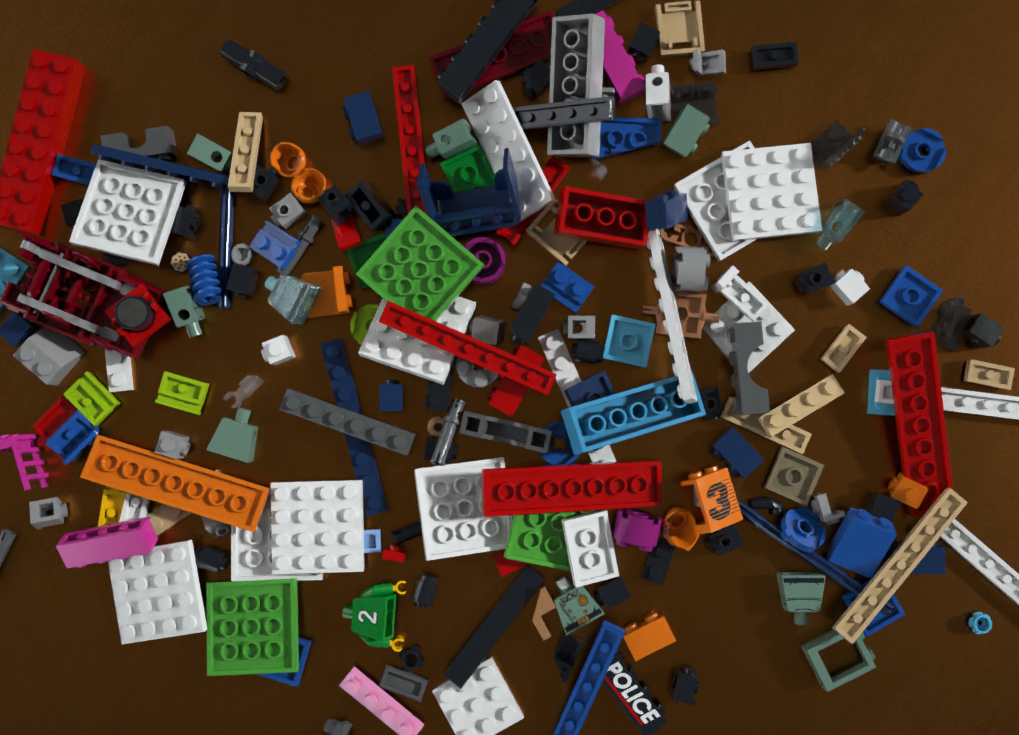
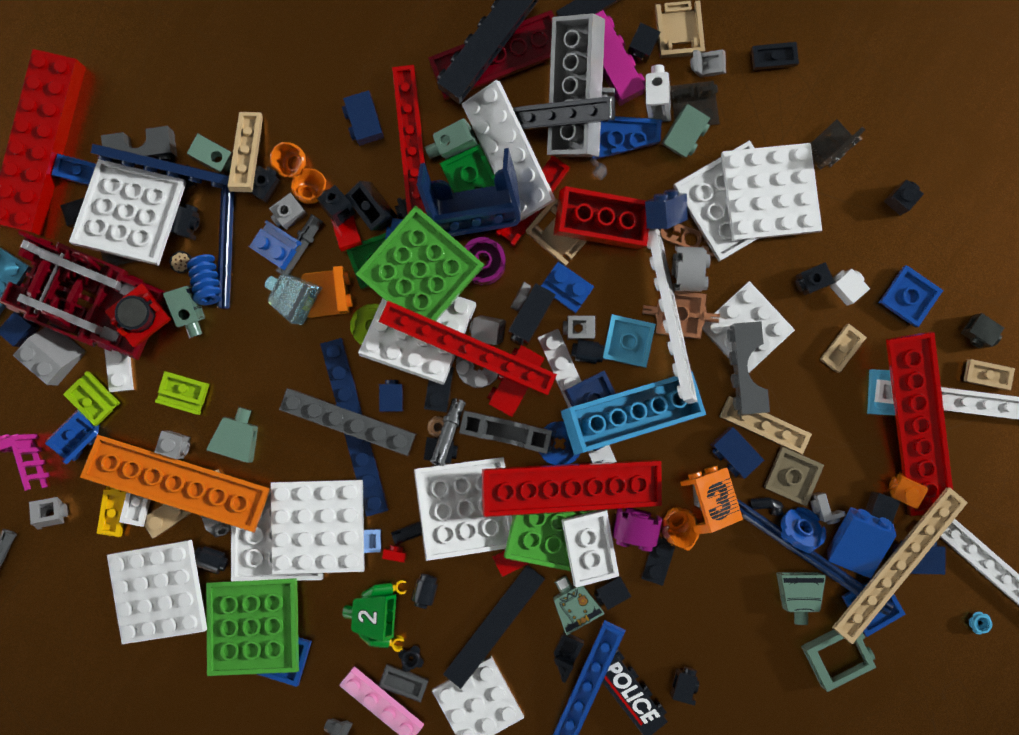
(54, 417): red tile -> none
(107, 542): dark pink brick -> none
(242, 254): light grey tile -> none
(242, 280): black brick -> none
(248, 386): clear plate -> none
(253, 64): black piece -> none
(277, 350): white brick -> none
(536, 79): black brick -> none
(543, 605): medium nougat slope -> none
(648, 635): orange brick -> none
(711, 394): black brick -> none
(724, 540): black brick -> none
(740, 294): white bracket -> none
(800, 406): tan plate -> none
(845, 216): clear light blue torso -> none
(892, 141): dark grey hips -> none
(934, 147): blue plate -> none
(950, 323): clear smoke bracket -> none

